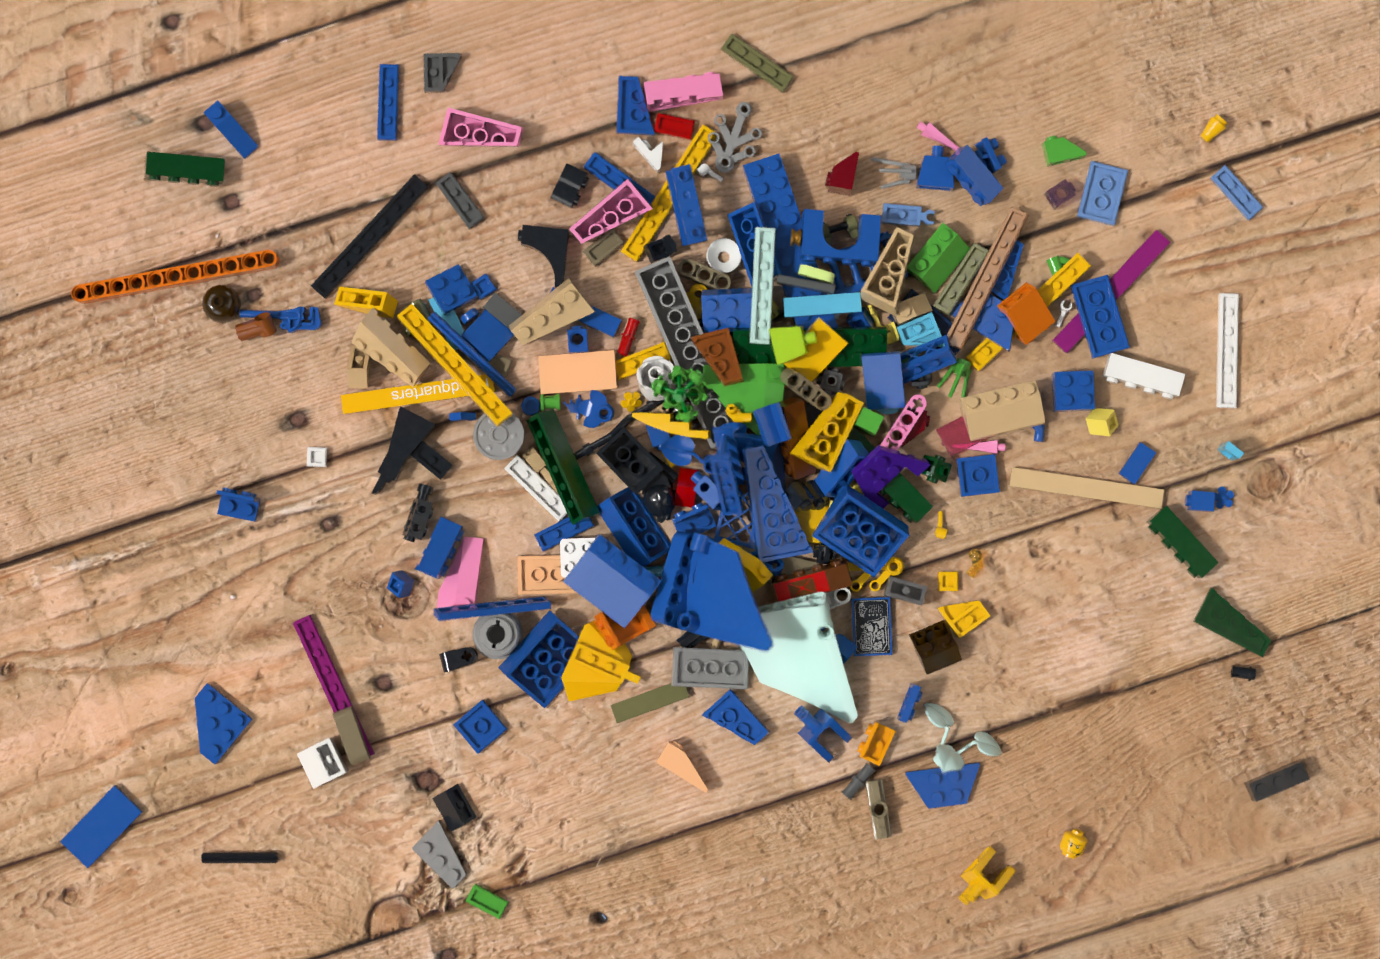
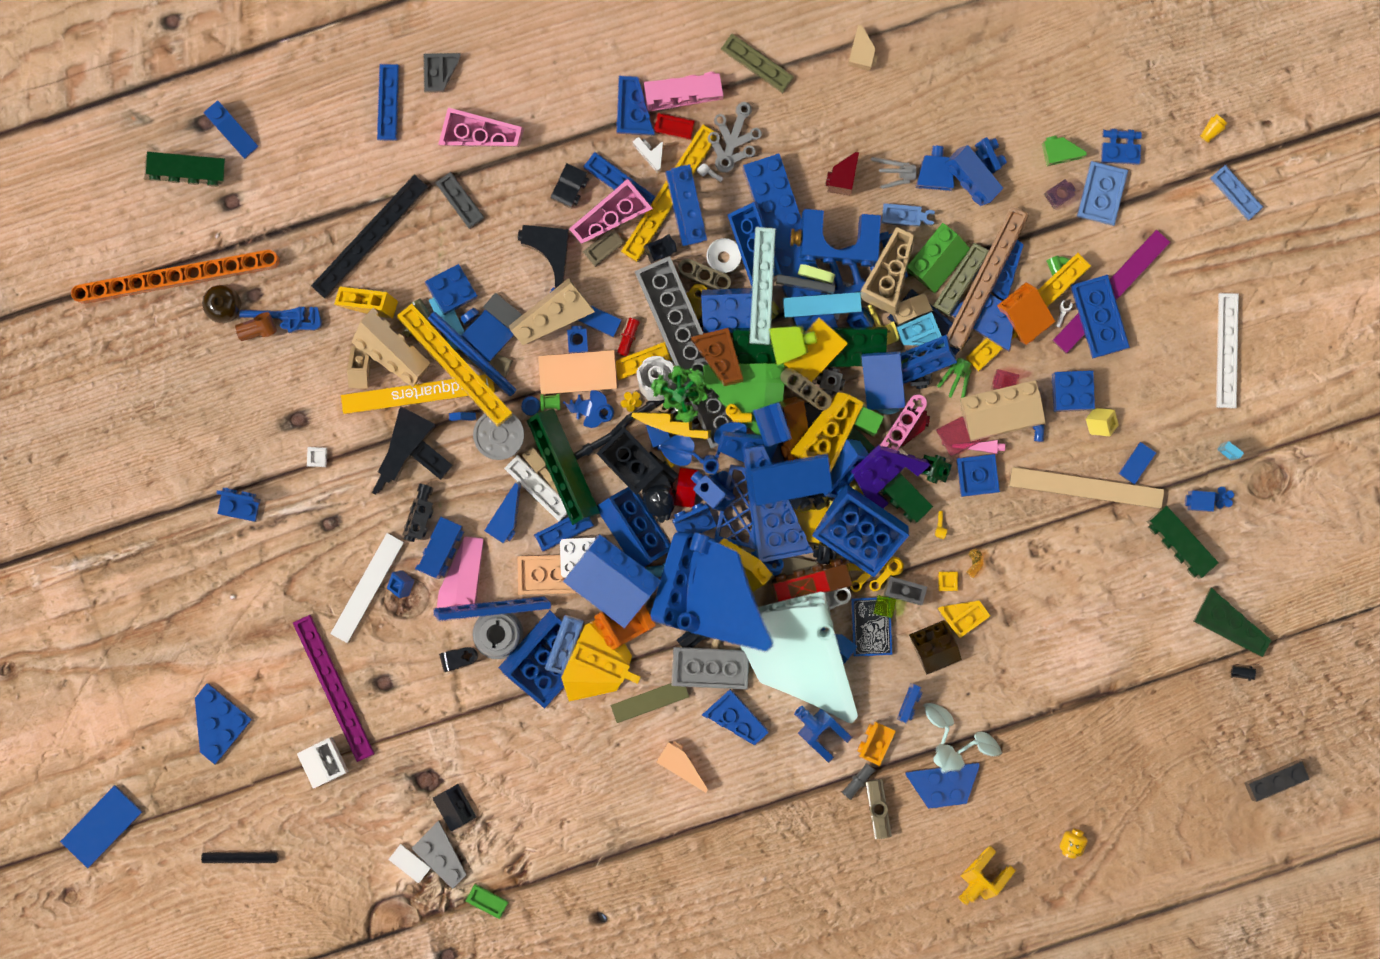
(351, 735): dark tan beam -> none
(367, 588): none -> white tile
(409, 863): none -> white tile
(480, 726): blue tile -> none
(483, 286): blue tile -> none
(505, 518): none -> blue slope
(564, 644): none -> medium blue tile
(727, 471): blue fence -> none
(791, 479): none -> blue tile
(849, 223): olive piece -> none
(863, 51): none -> tan slope
(884, 606): none -> clear neon green tile
(933, 133): bright pink piece -> none
(1003, 379): none -> clear pink panel
(1121, 153): none -> blue plate
(1143, 375): white brick -> none

